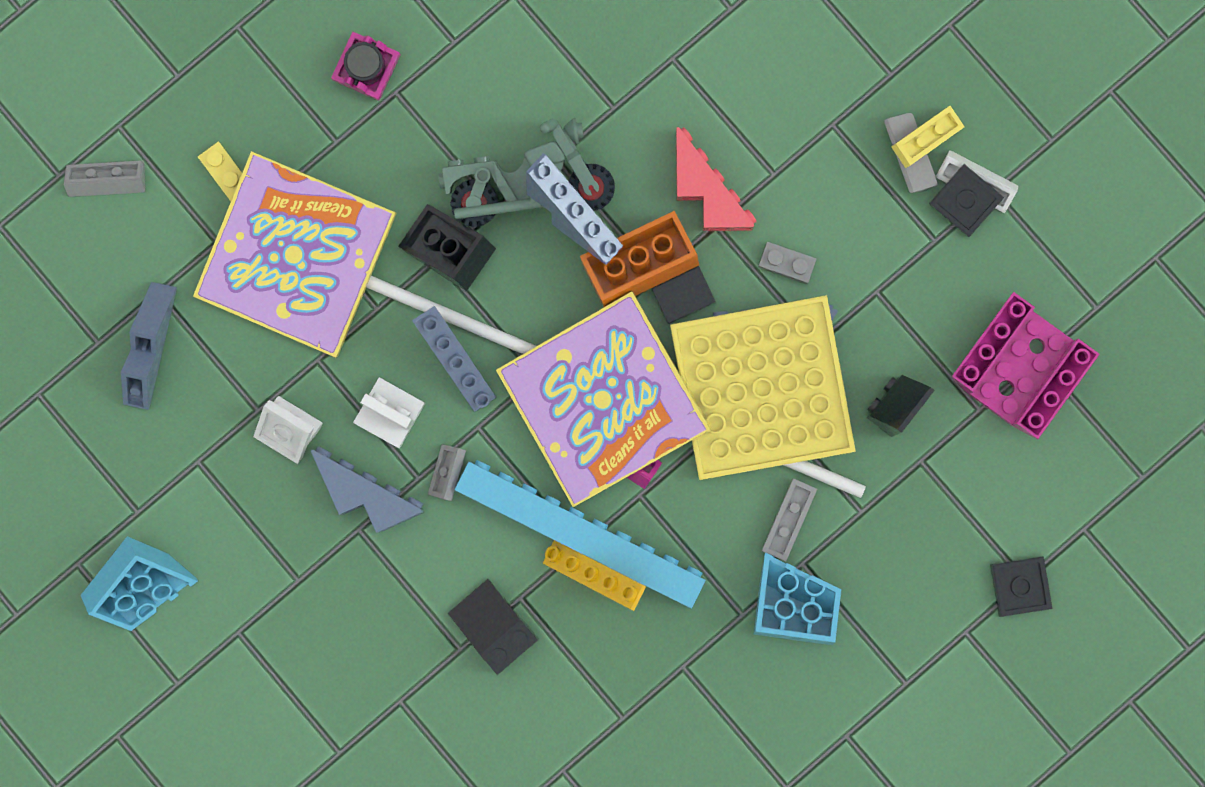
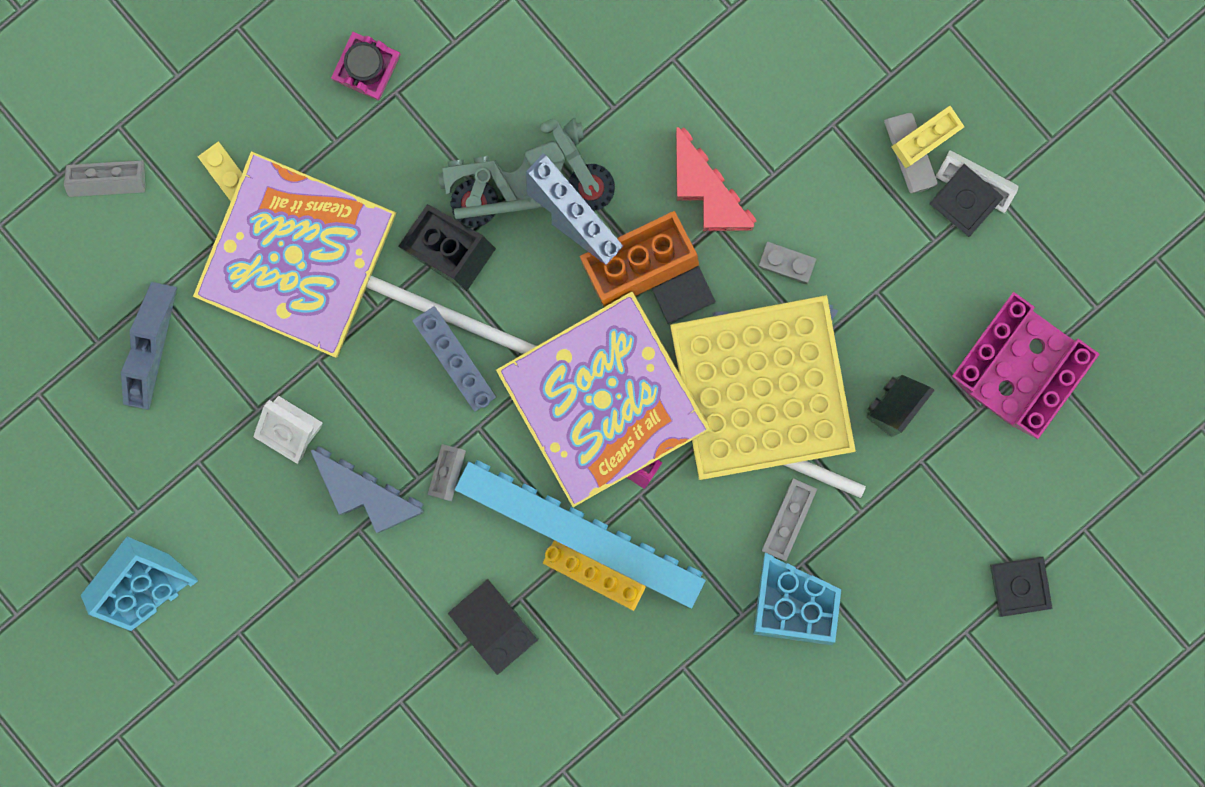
(389, 412): white bracket -> none

